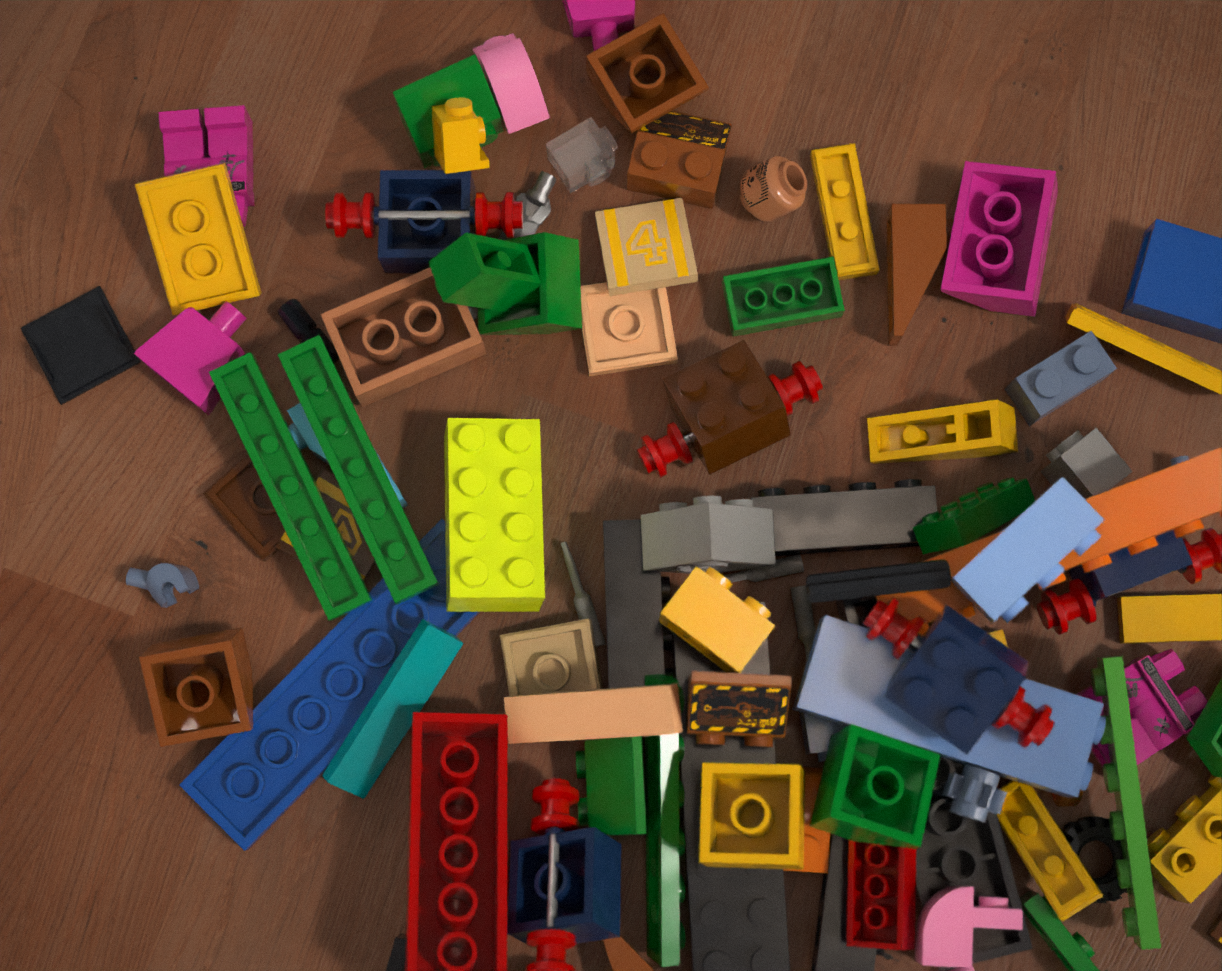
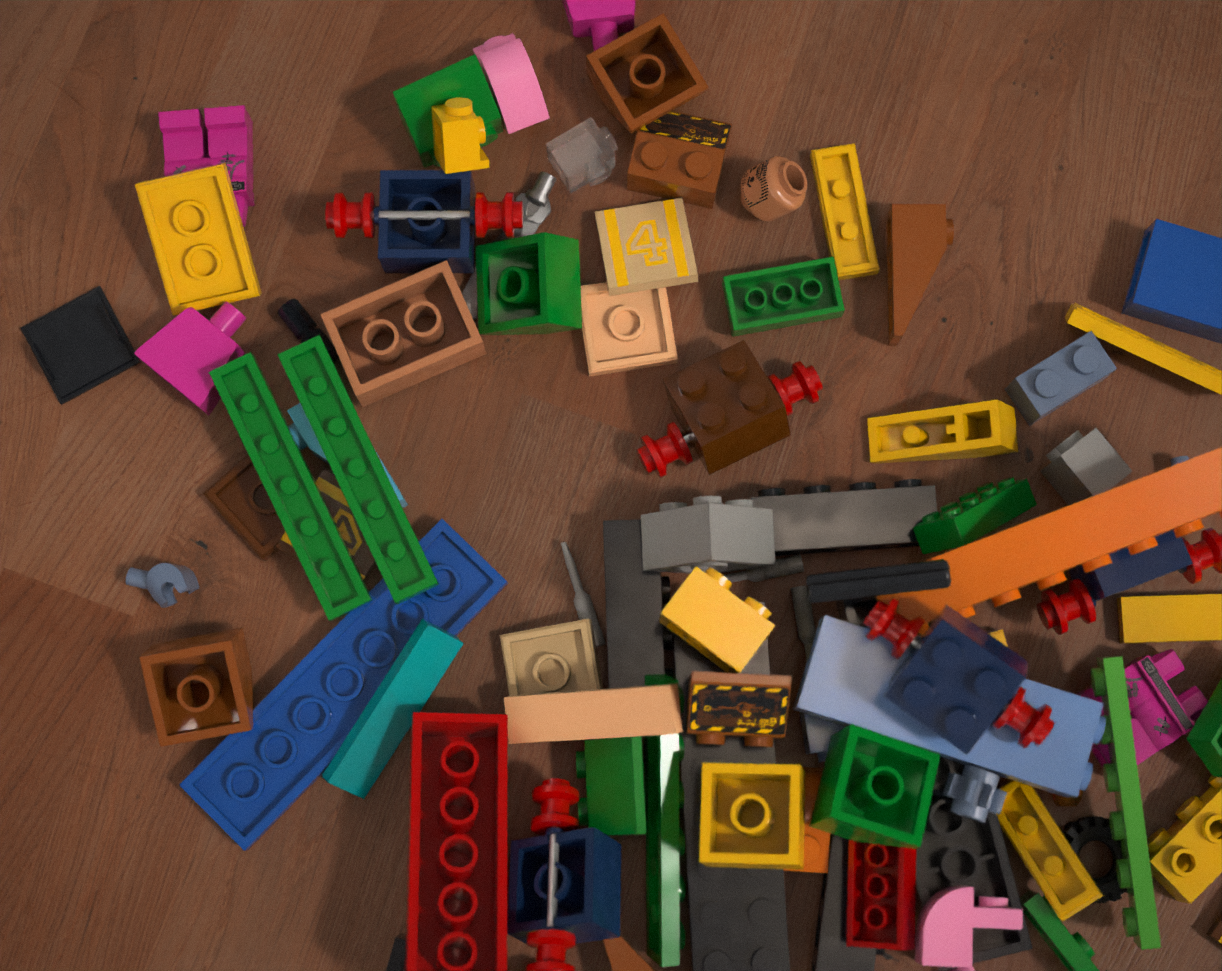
(484, 272): green brick -> none
(493, 515): neon yellow brick -> none
(1000, 237): dark pink slope -> none
(1029, 552): light blue brick -> none

